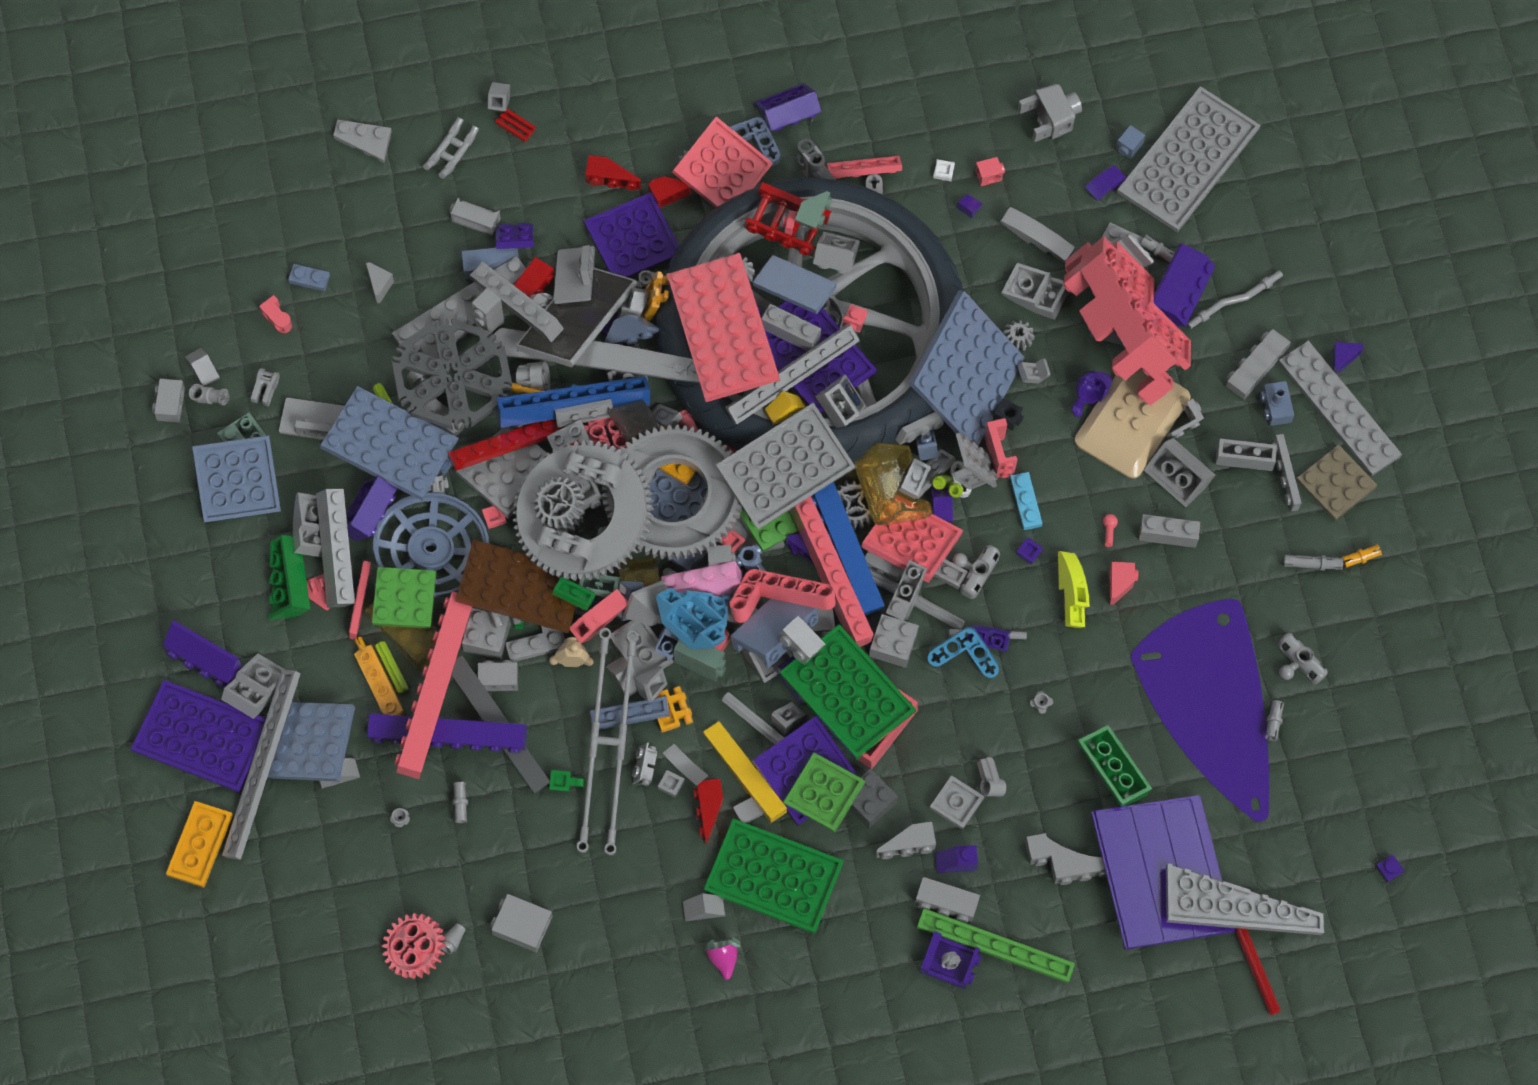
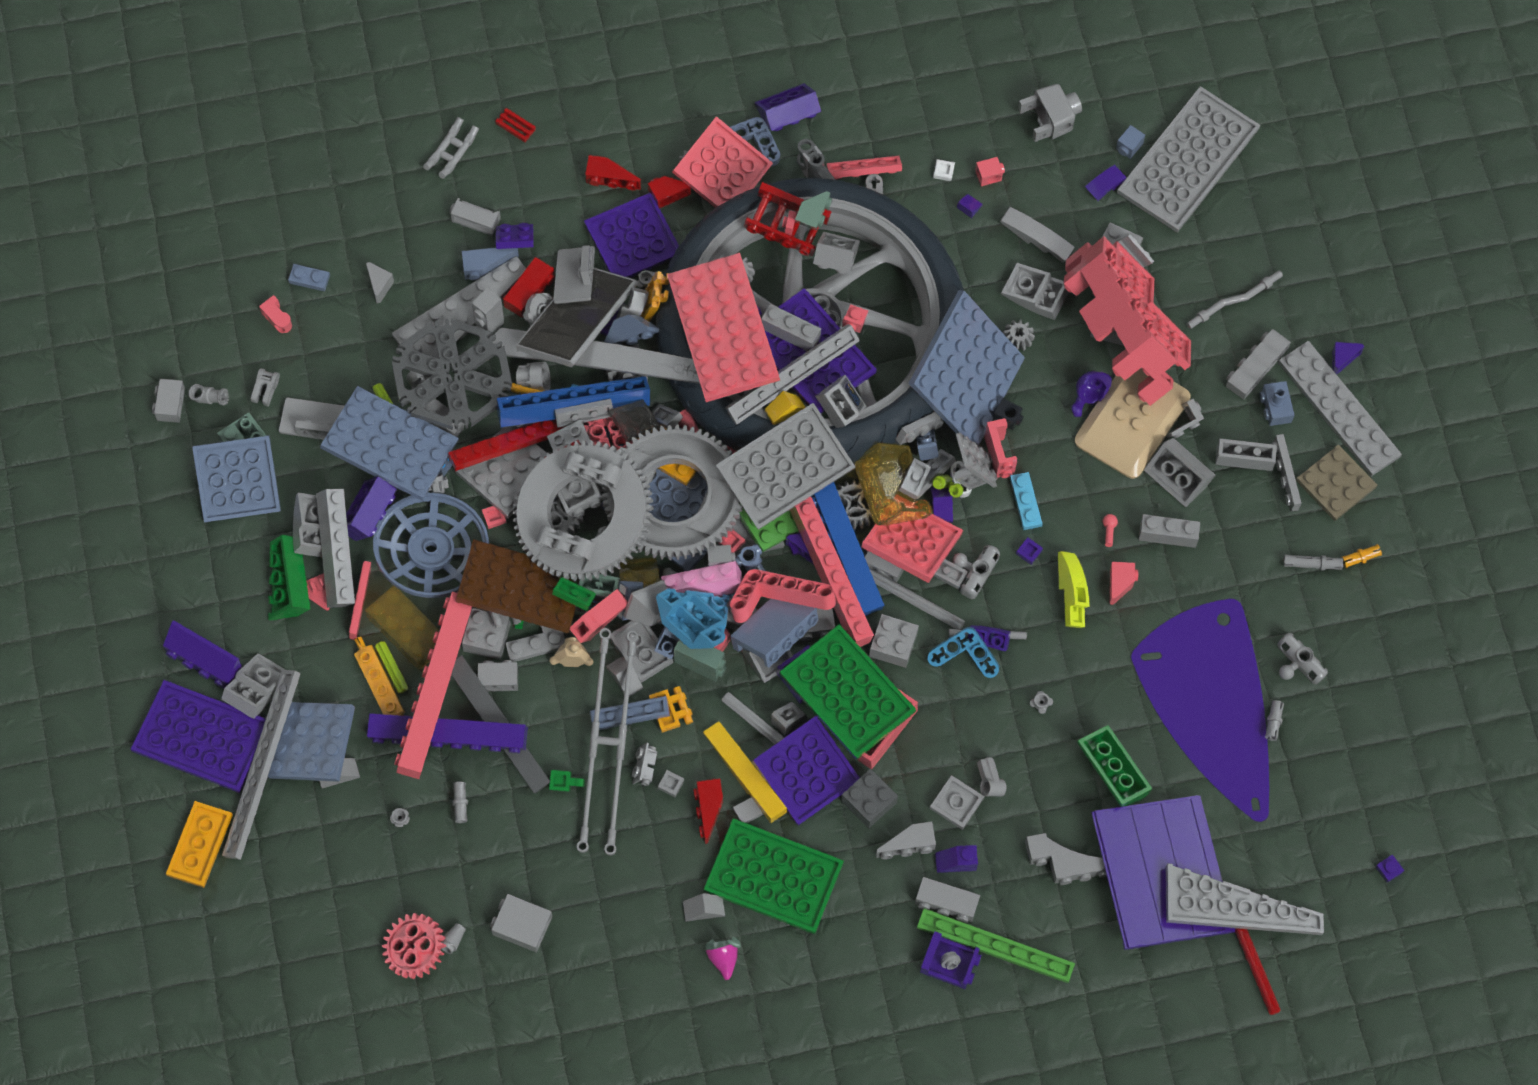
(202, 367): light grey slope -> none
(368, 138): light grey wing -> none
(404, 597): bright green plate -> none
(499, 96): light grey brick -> none
(517, 302): light grey brick -> none
(562, 487): light grey gear -> none
(651, 683): light grey slope -> none
(684, 764): light grey sticker -> none
(794, 284): sand blue tile -> none
(800, 640): light grey brick -> none
(824, 792): bright green plate -> none
(907, 591): light grey slope -> none
(1034, 371): light grey bracket -> none
(1157, 248): light grey pin -> none
(1183, 284): dark purple slope -> none

